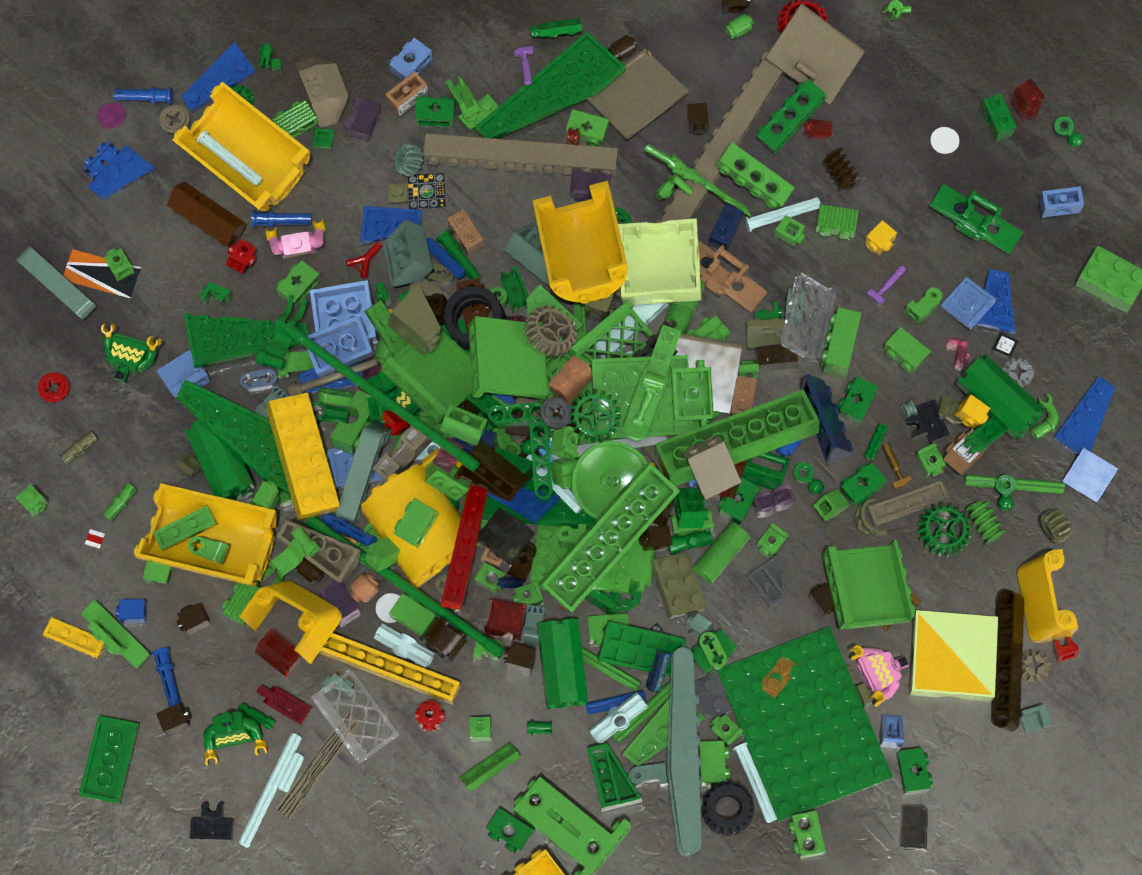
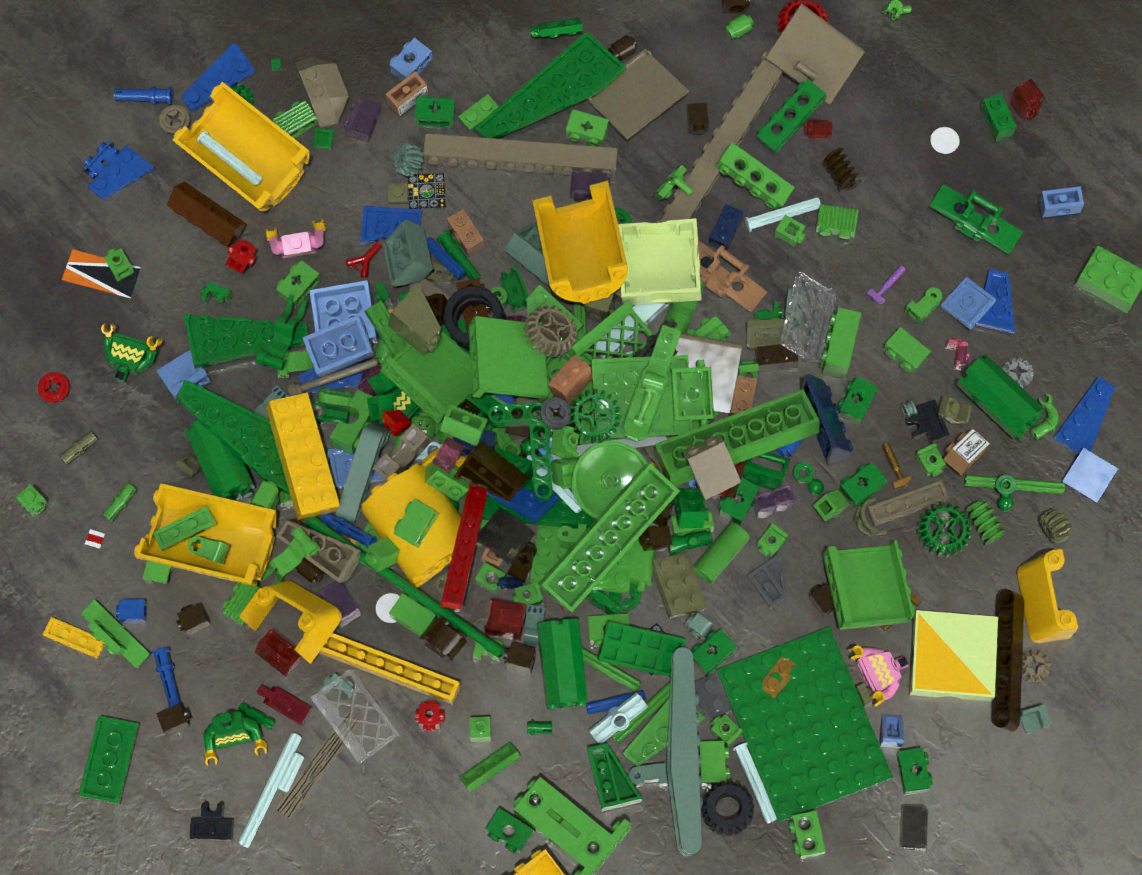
(56, 283): sand green beam -> none
(111, 115): flat silver sticker -> none
(260, 384): sand blue beam -> none
(265, 55): green pin -> none
(270, 218): blue pin -> none
(364, 587): nougat head -> none
(404, 646): light aqua piece -> none
(463, 98): bright green hinge -> none
(463, 457): green piece -> none
(524, 51): medium lavender piece -> none
(573, 136): clear red bush -> none
(658, 670): dark blue slope -> none
(692, 174): bright green sword -> none
(717, 648): bright green beam -> none
(875, 442): green axle -> none
(881, 238): yellow brick -> none
(972, 412): yellow brick -> none
(984, 435): green hinge -> none
(1005, 346): tile -> none
(1065, 652): red tile -> none
(1074, 138): green plate -> none

